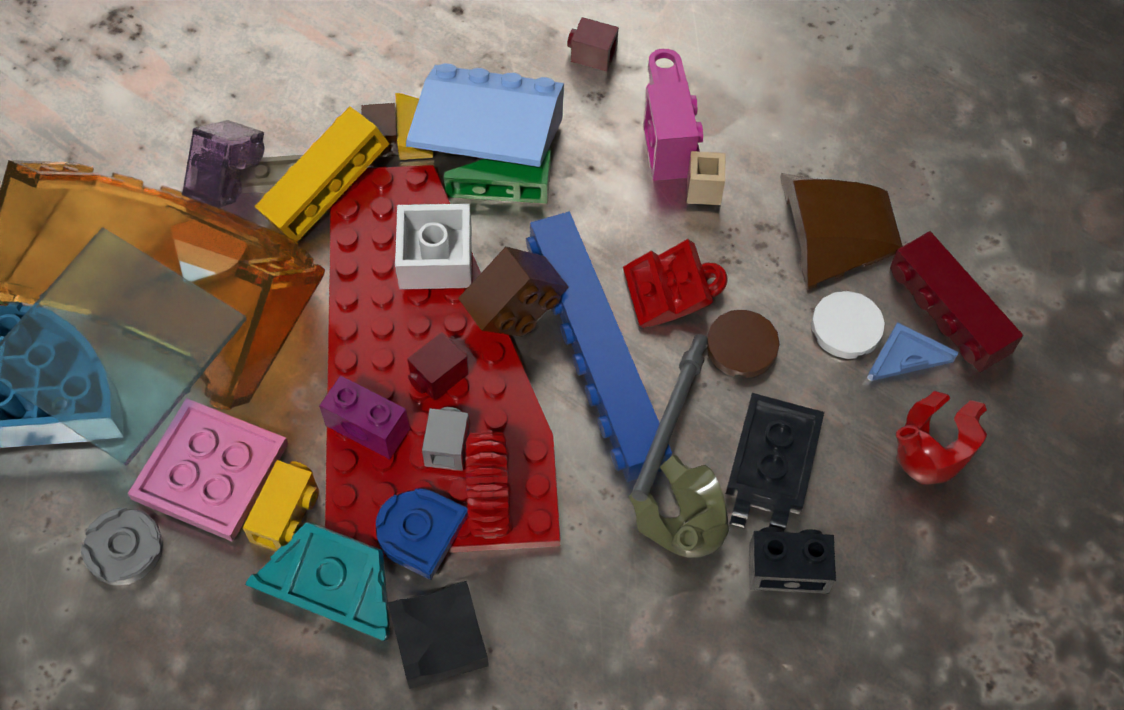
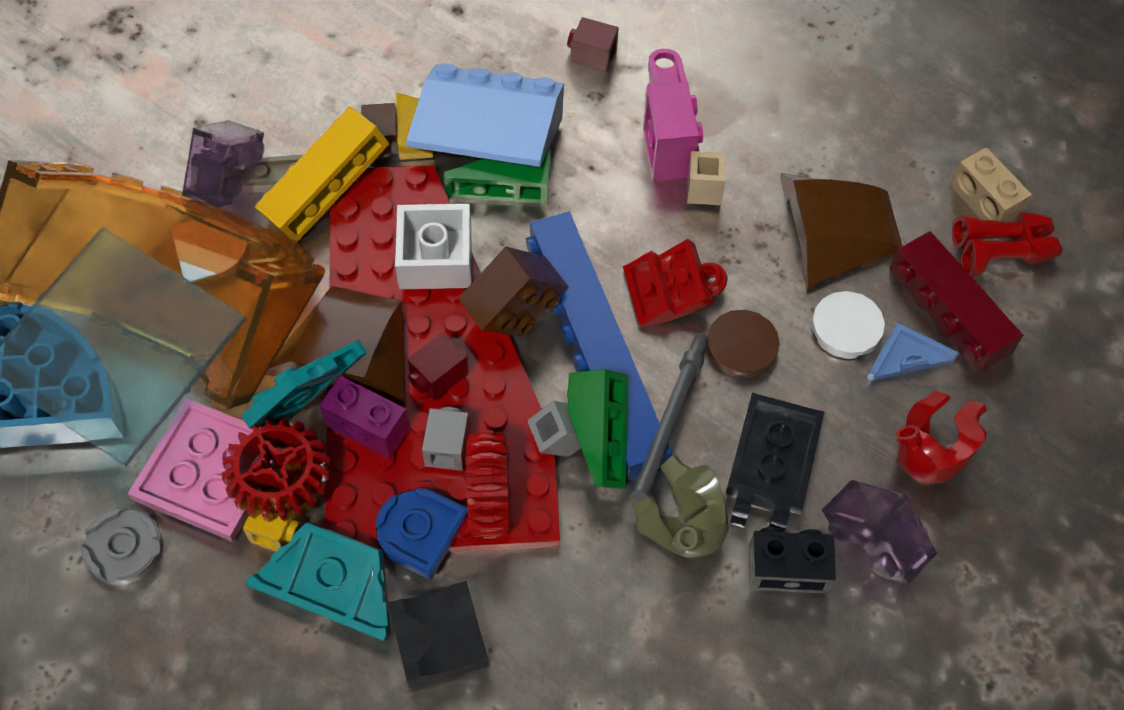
(300, 386): none -> teal wing
(301, 452): none -> red gear
(345, 318): none -> reddish brown wedge
(554, 430): none -> light grey brick
(600, 421): none -> green slope
(884, 526): none -> clear purple brick
(990, 187): none -> tan brick
(1029, 241): none -> red piece

